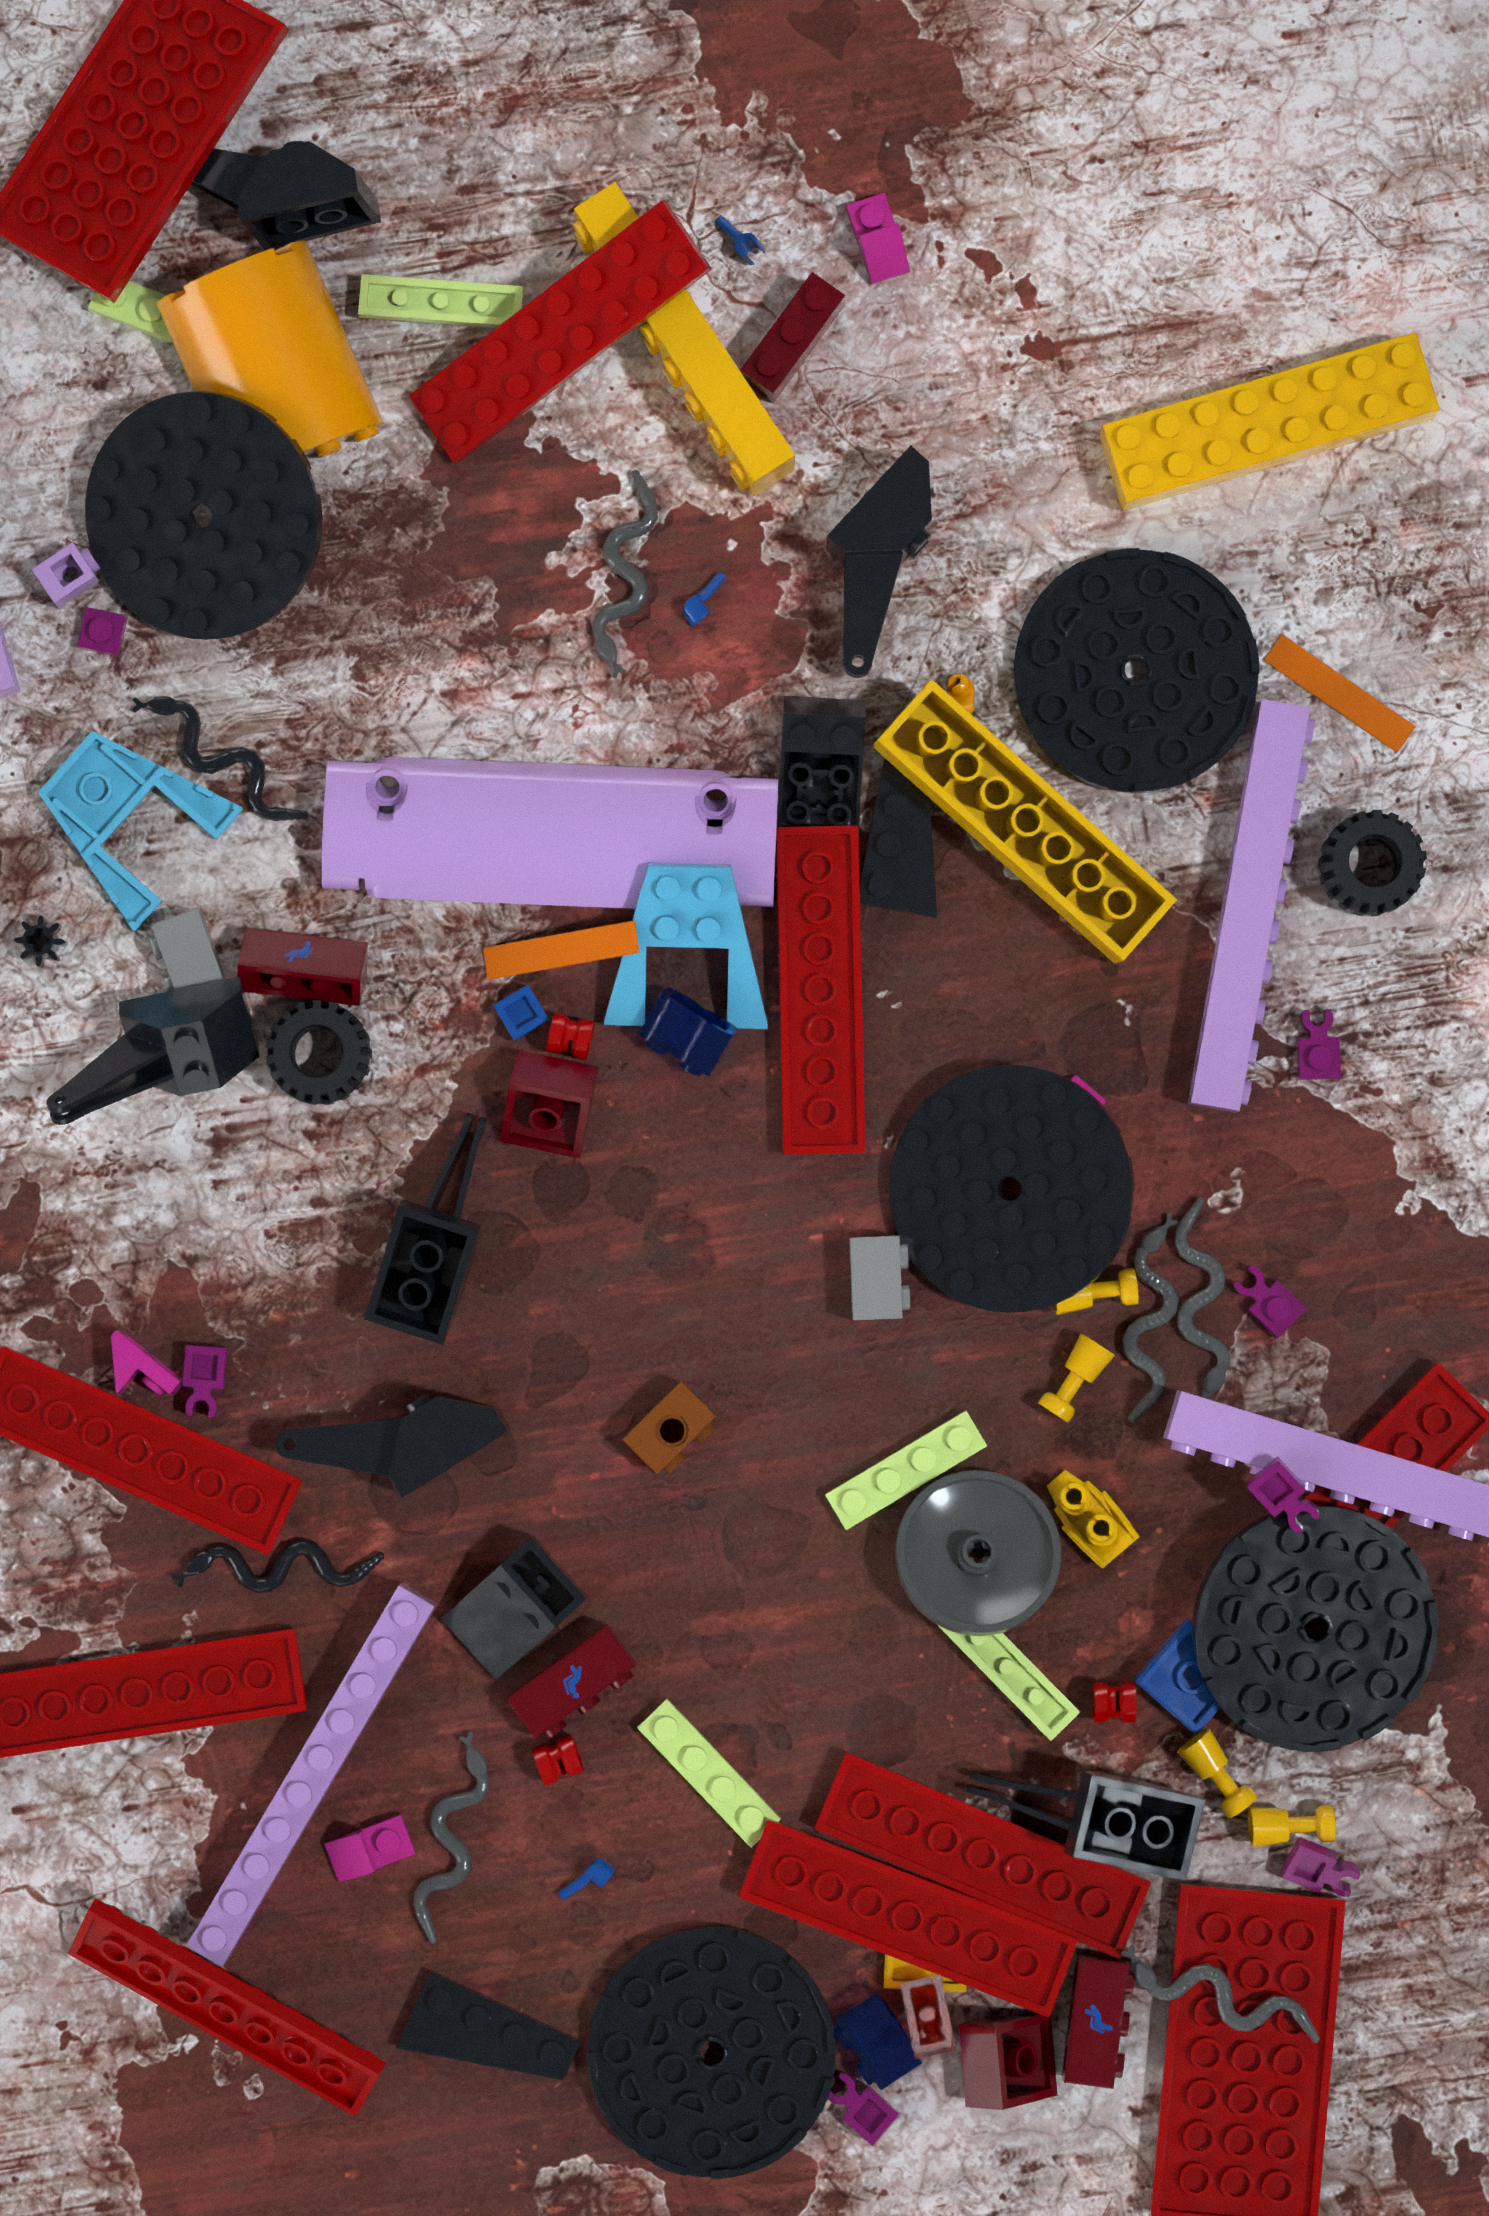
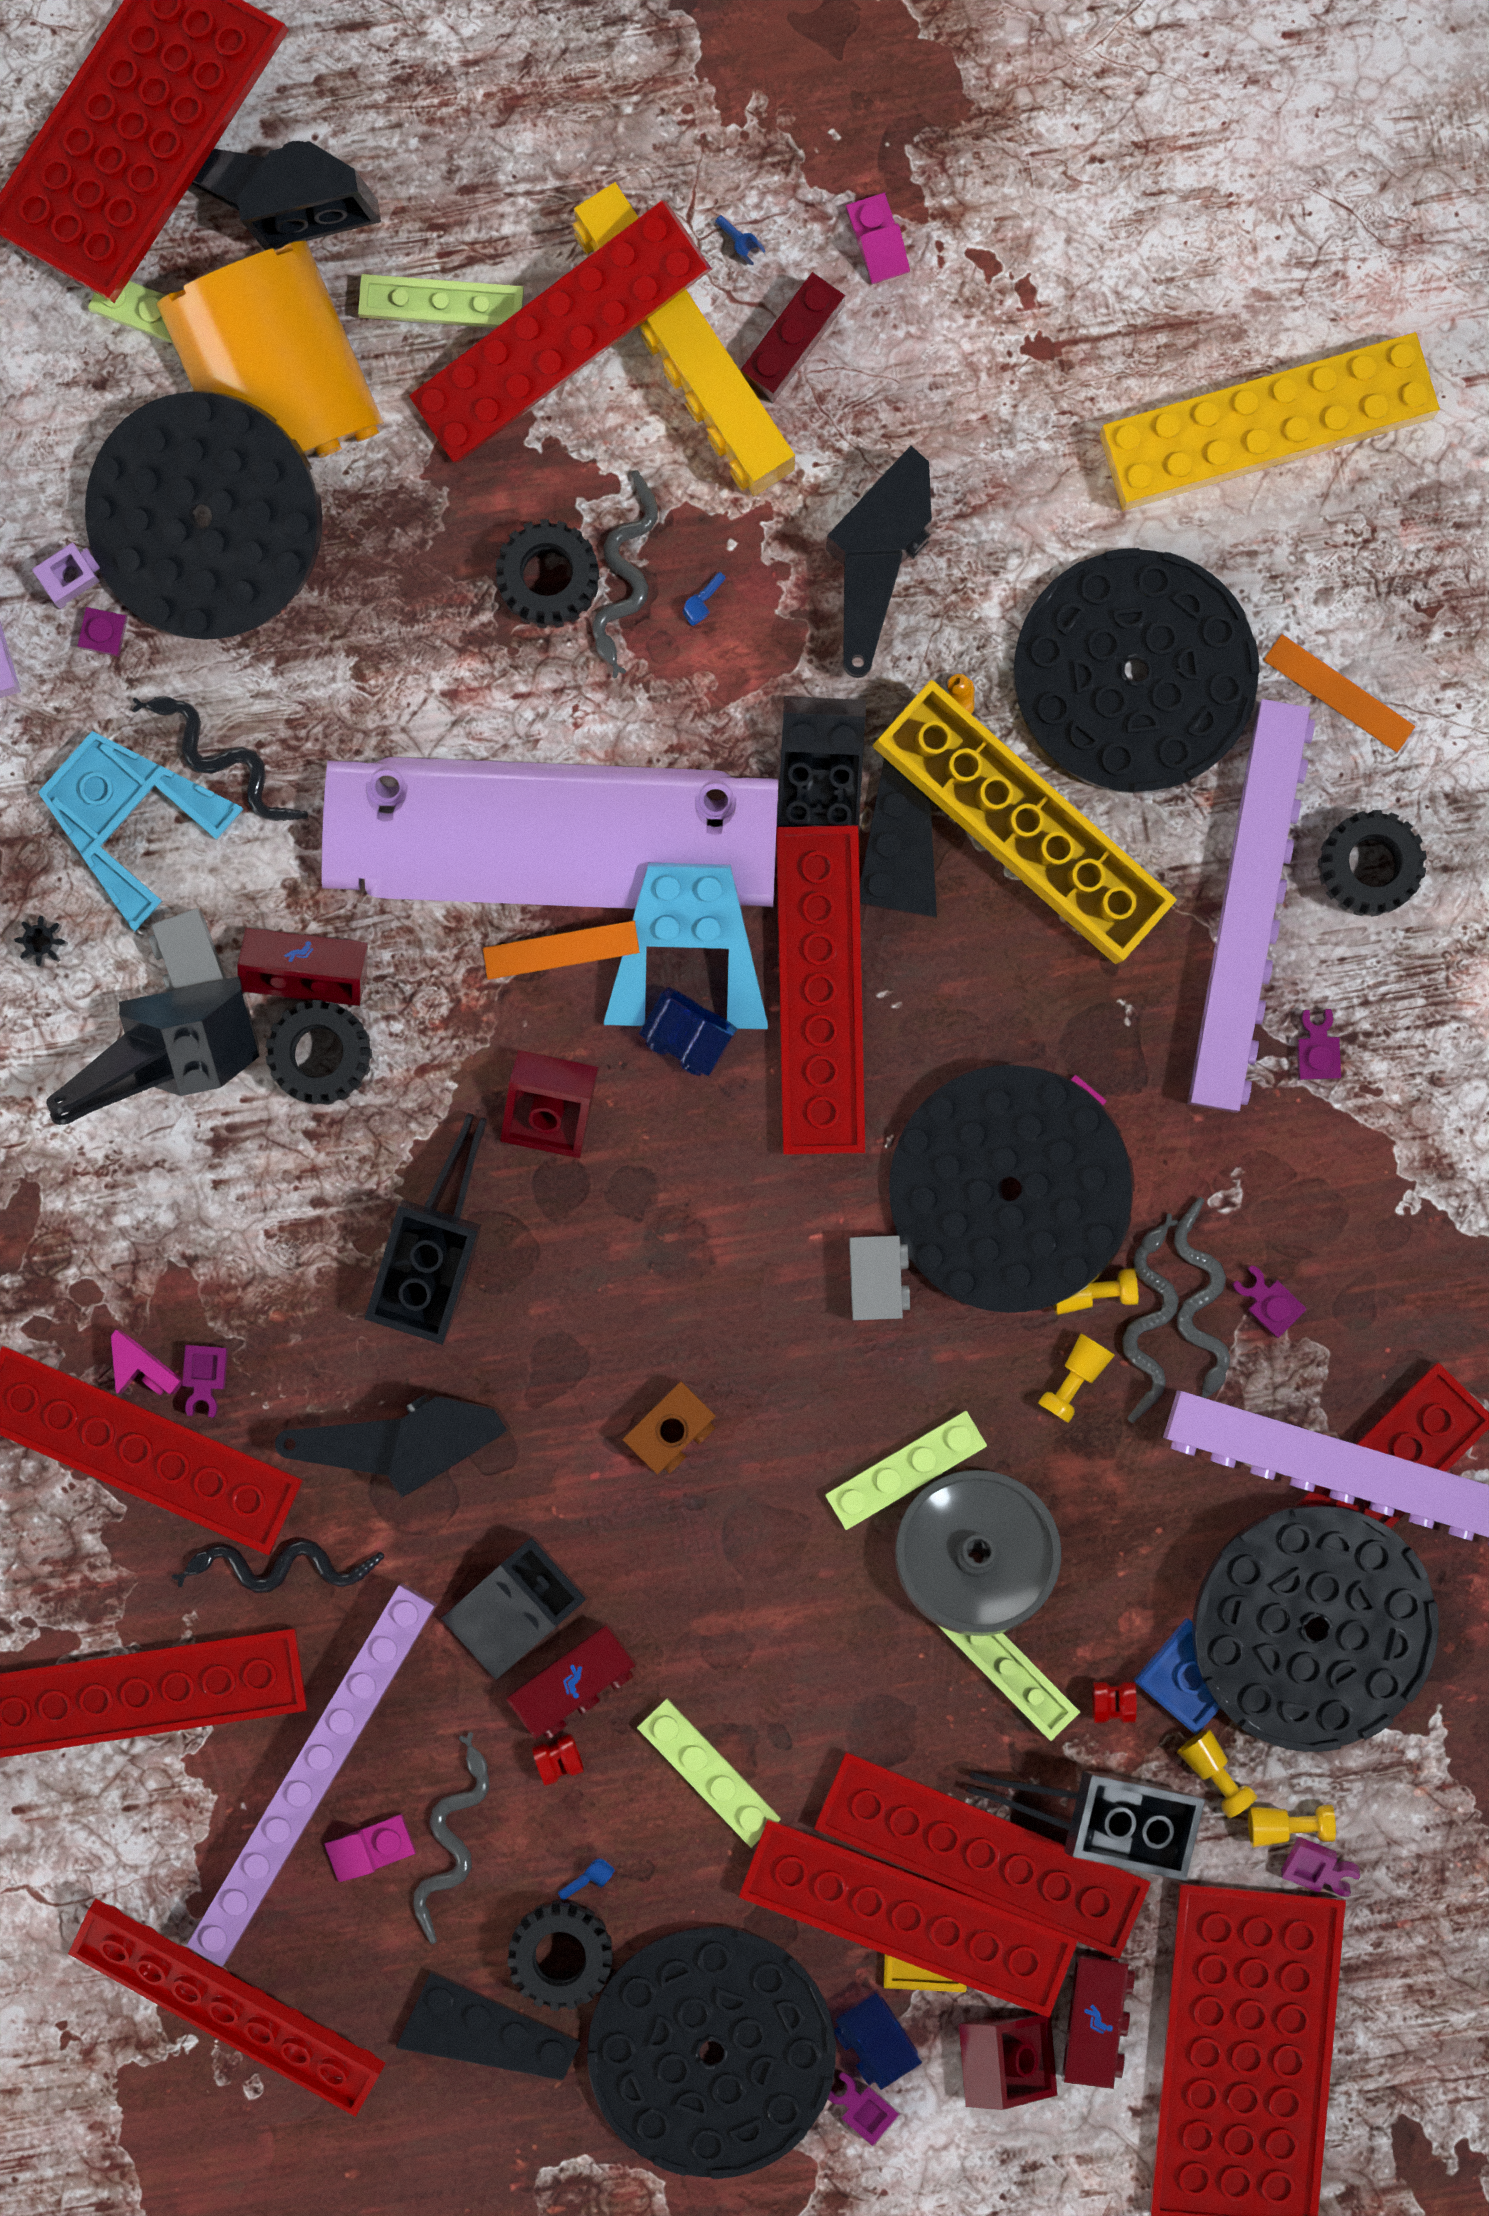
(521, 1012): blue plate -> none
(547, 539): none -> black tyre
(560, 1991): none -> black tyre
(570, 1036): red wheel -> none
(928, 2016): clear red slope -> none
(1091, 1518): yellow connector -> none
(1147, 1979): dark grey animal -> none
(1279, 1491): magenta plate -> none

